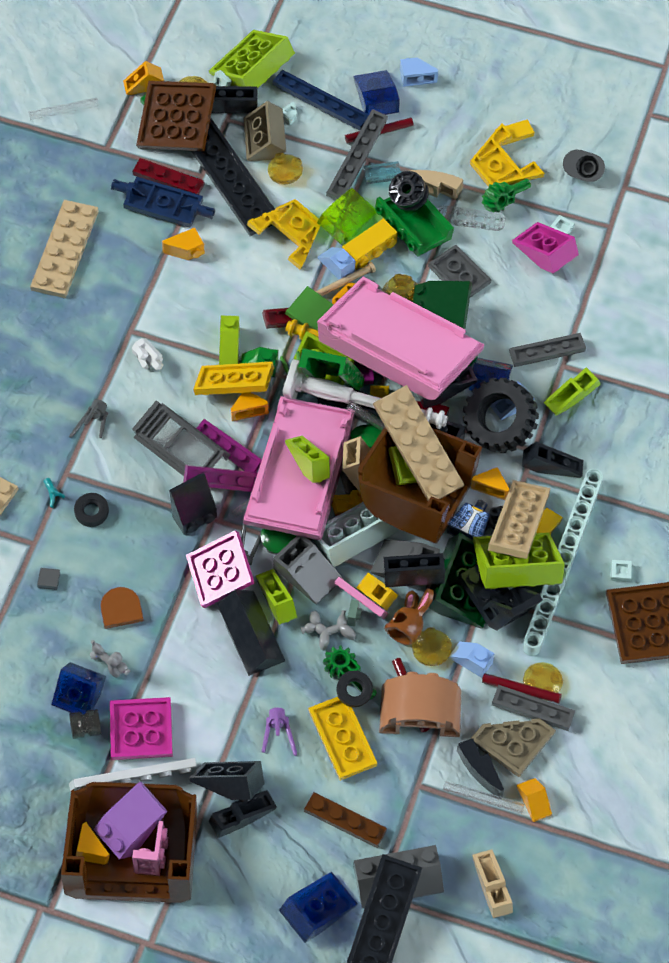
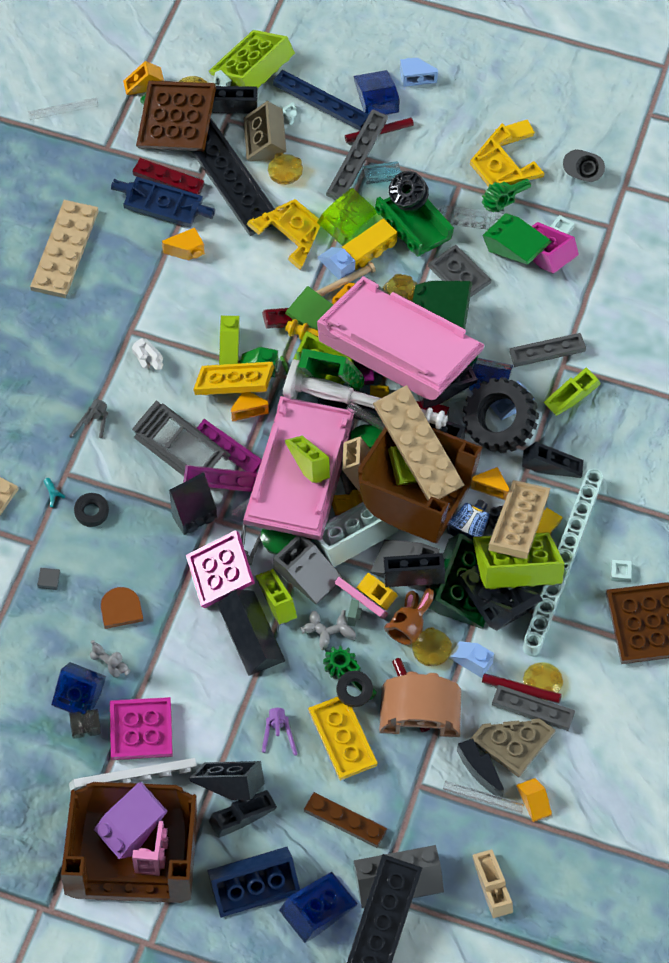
(91, 847): light orange slope -> none
(253, 881): none -> dark blue slope
(441, 183): tan slope -> none
(515, 239): none -> green slope

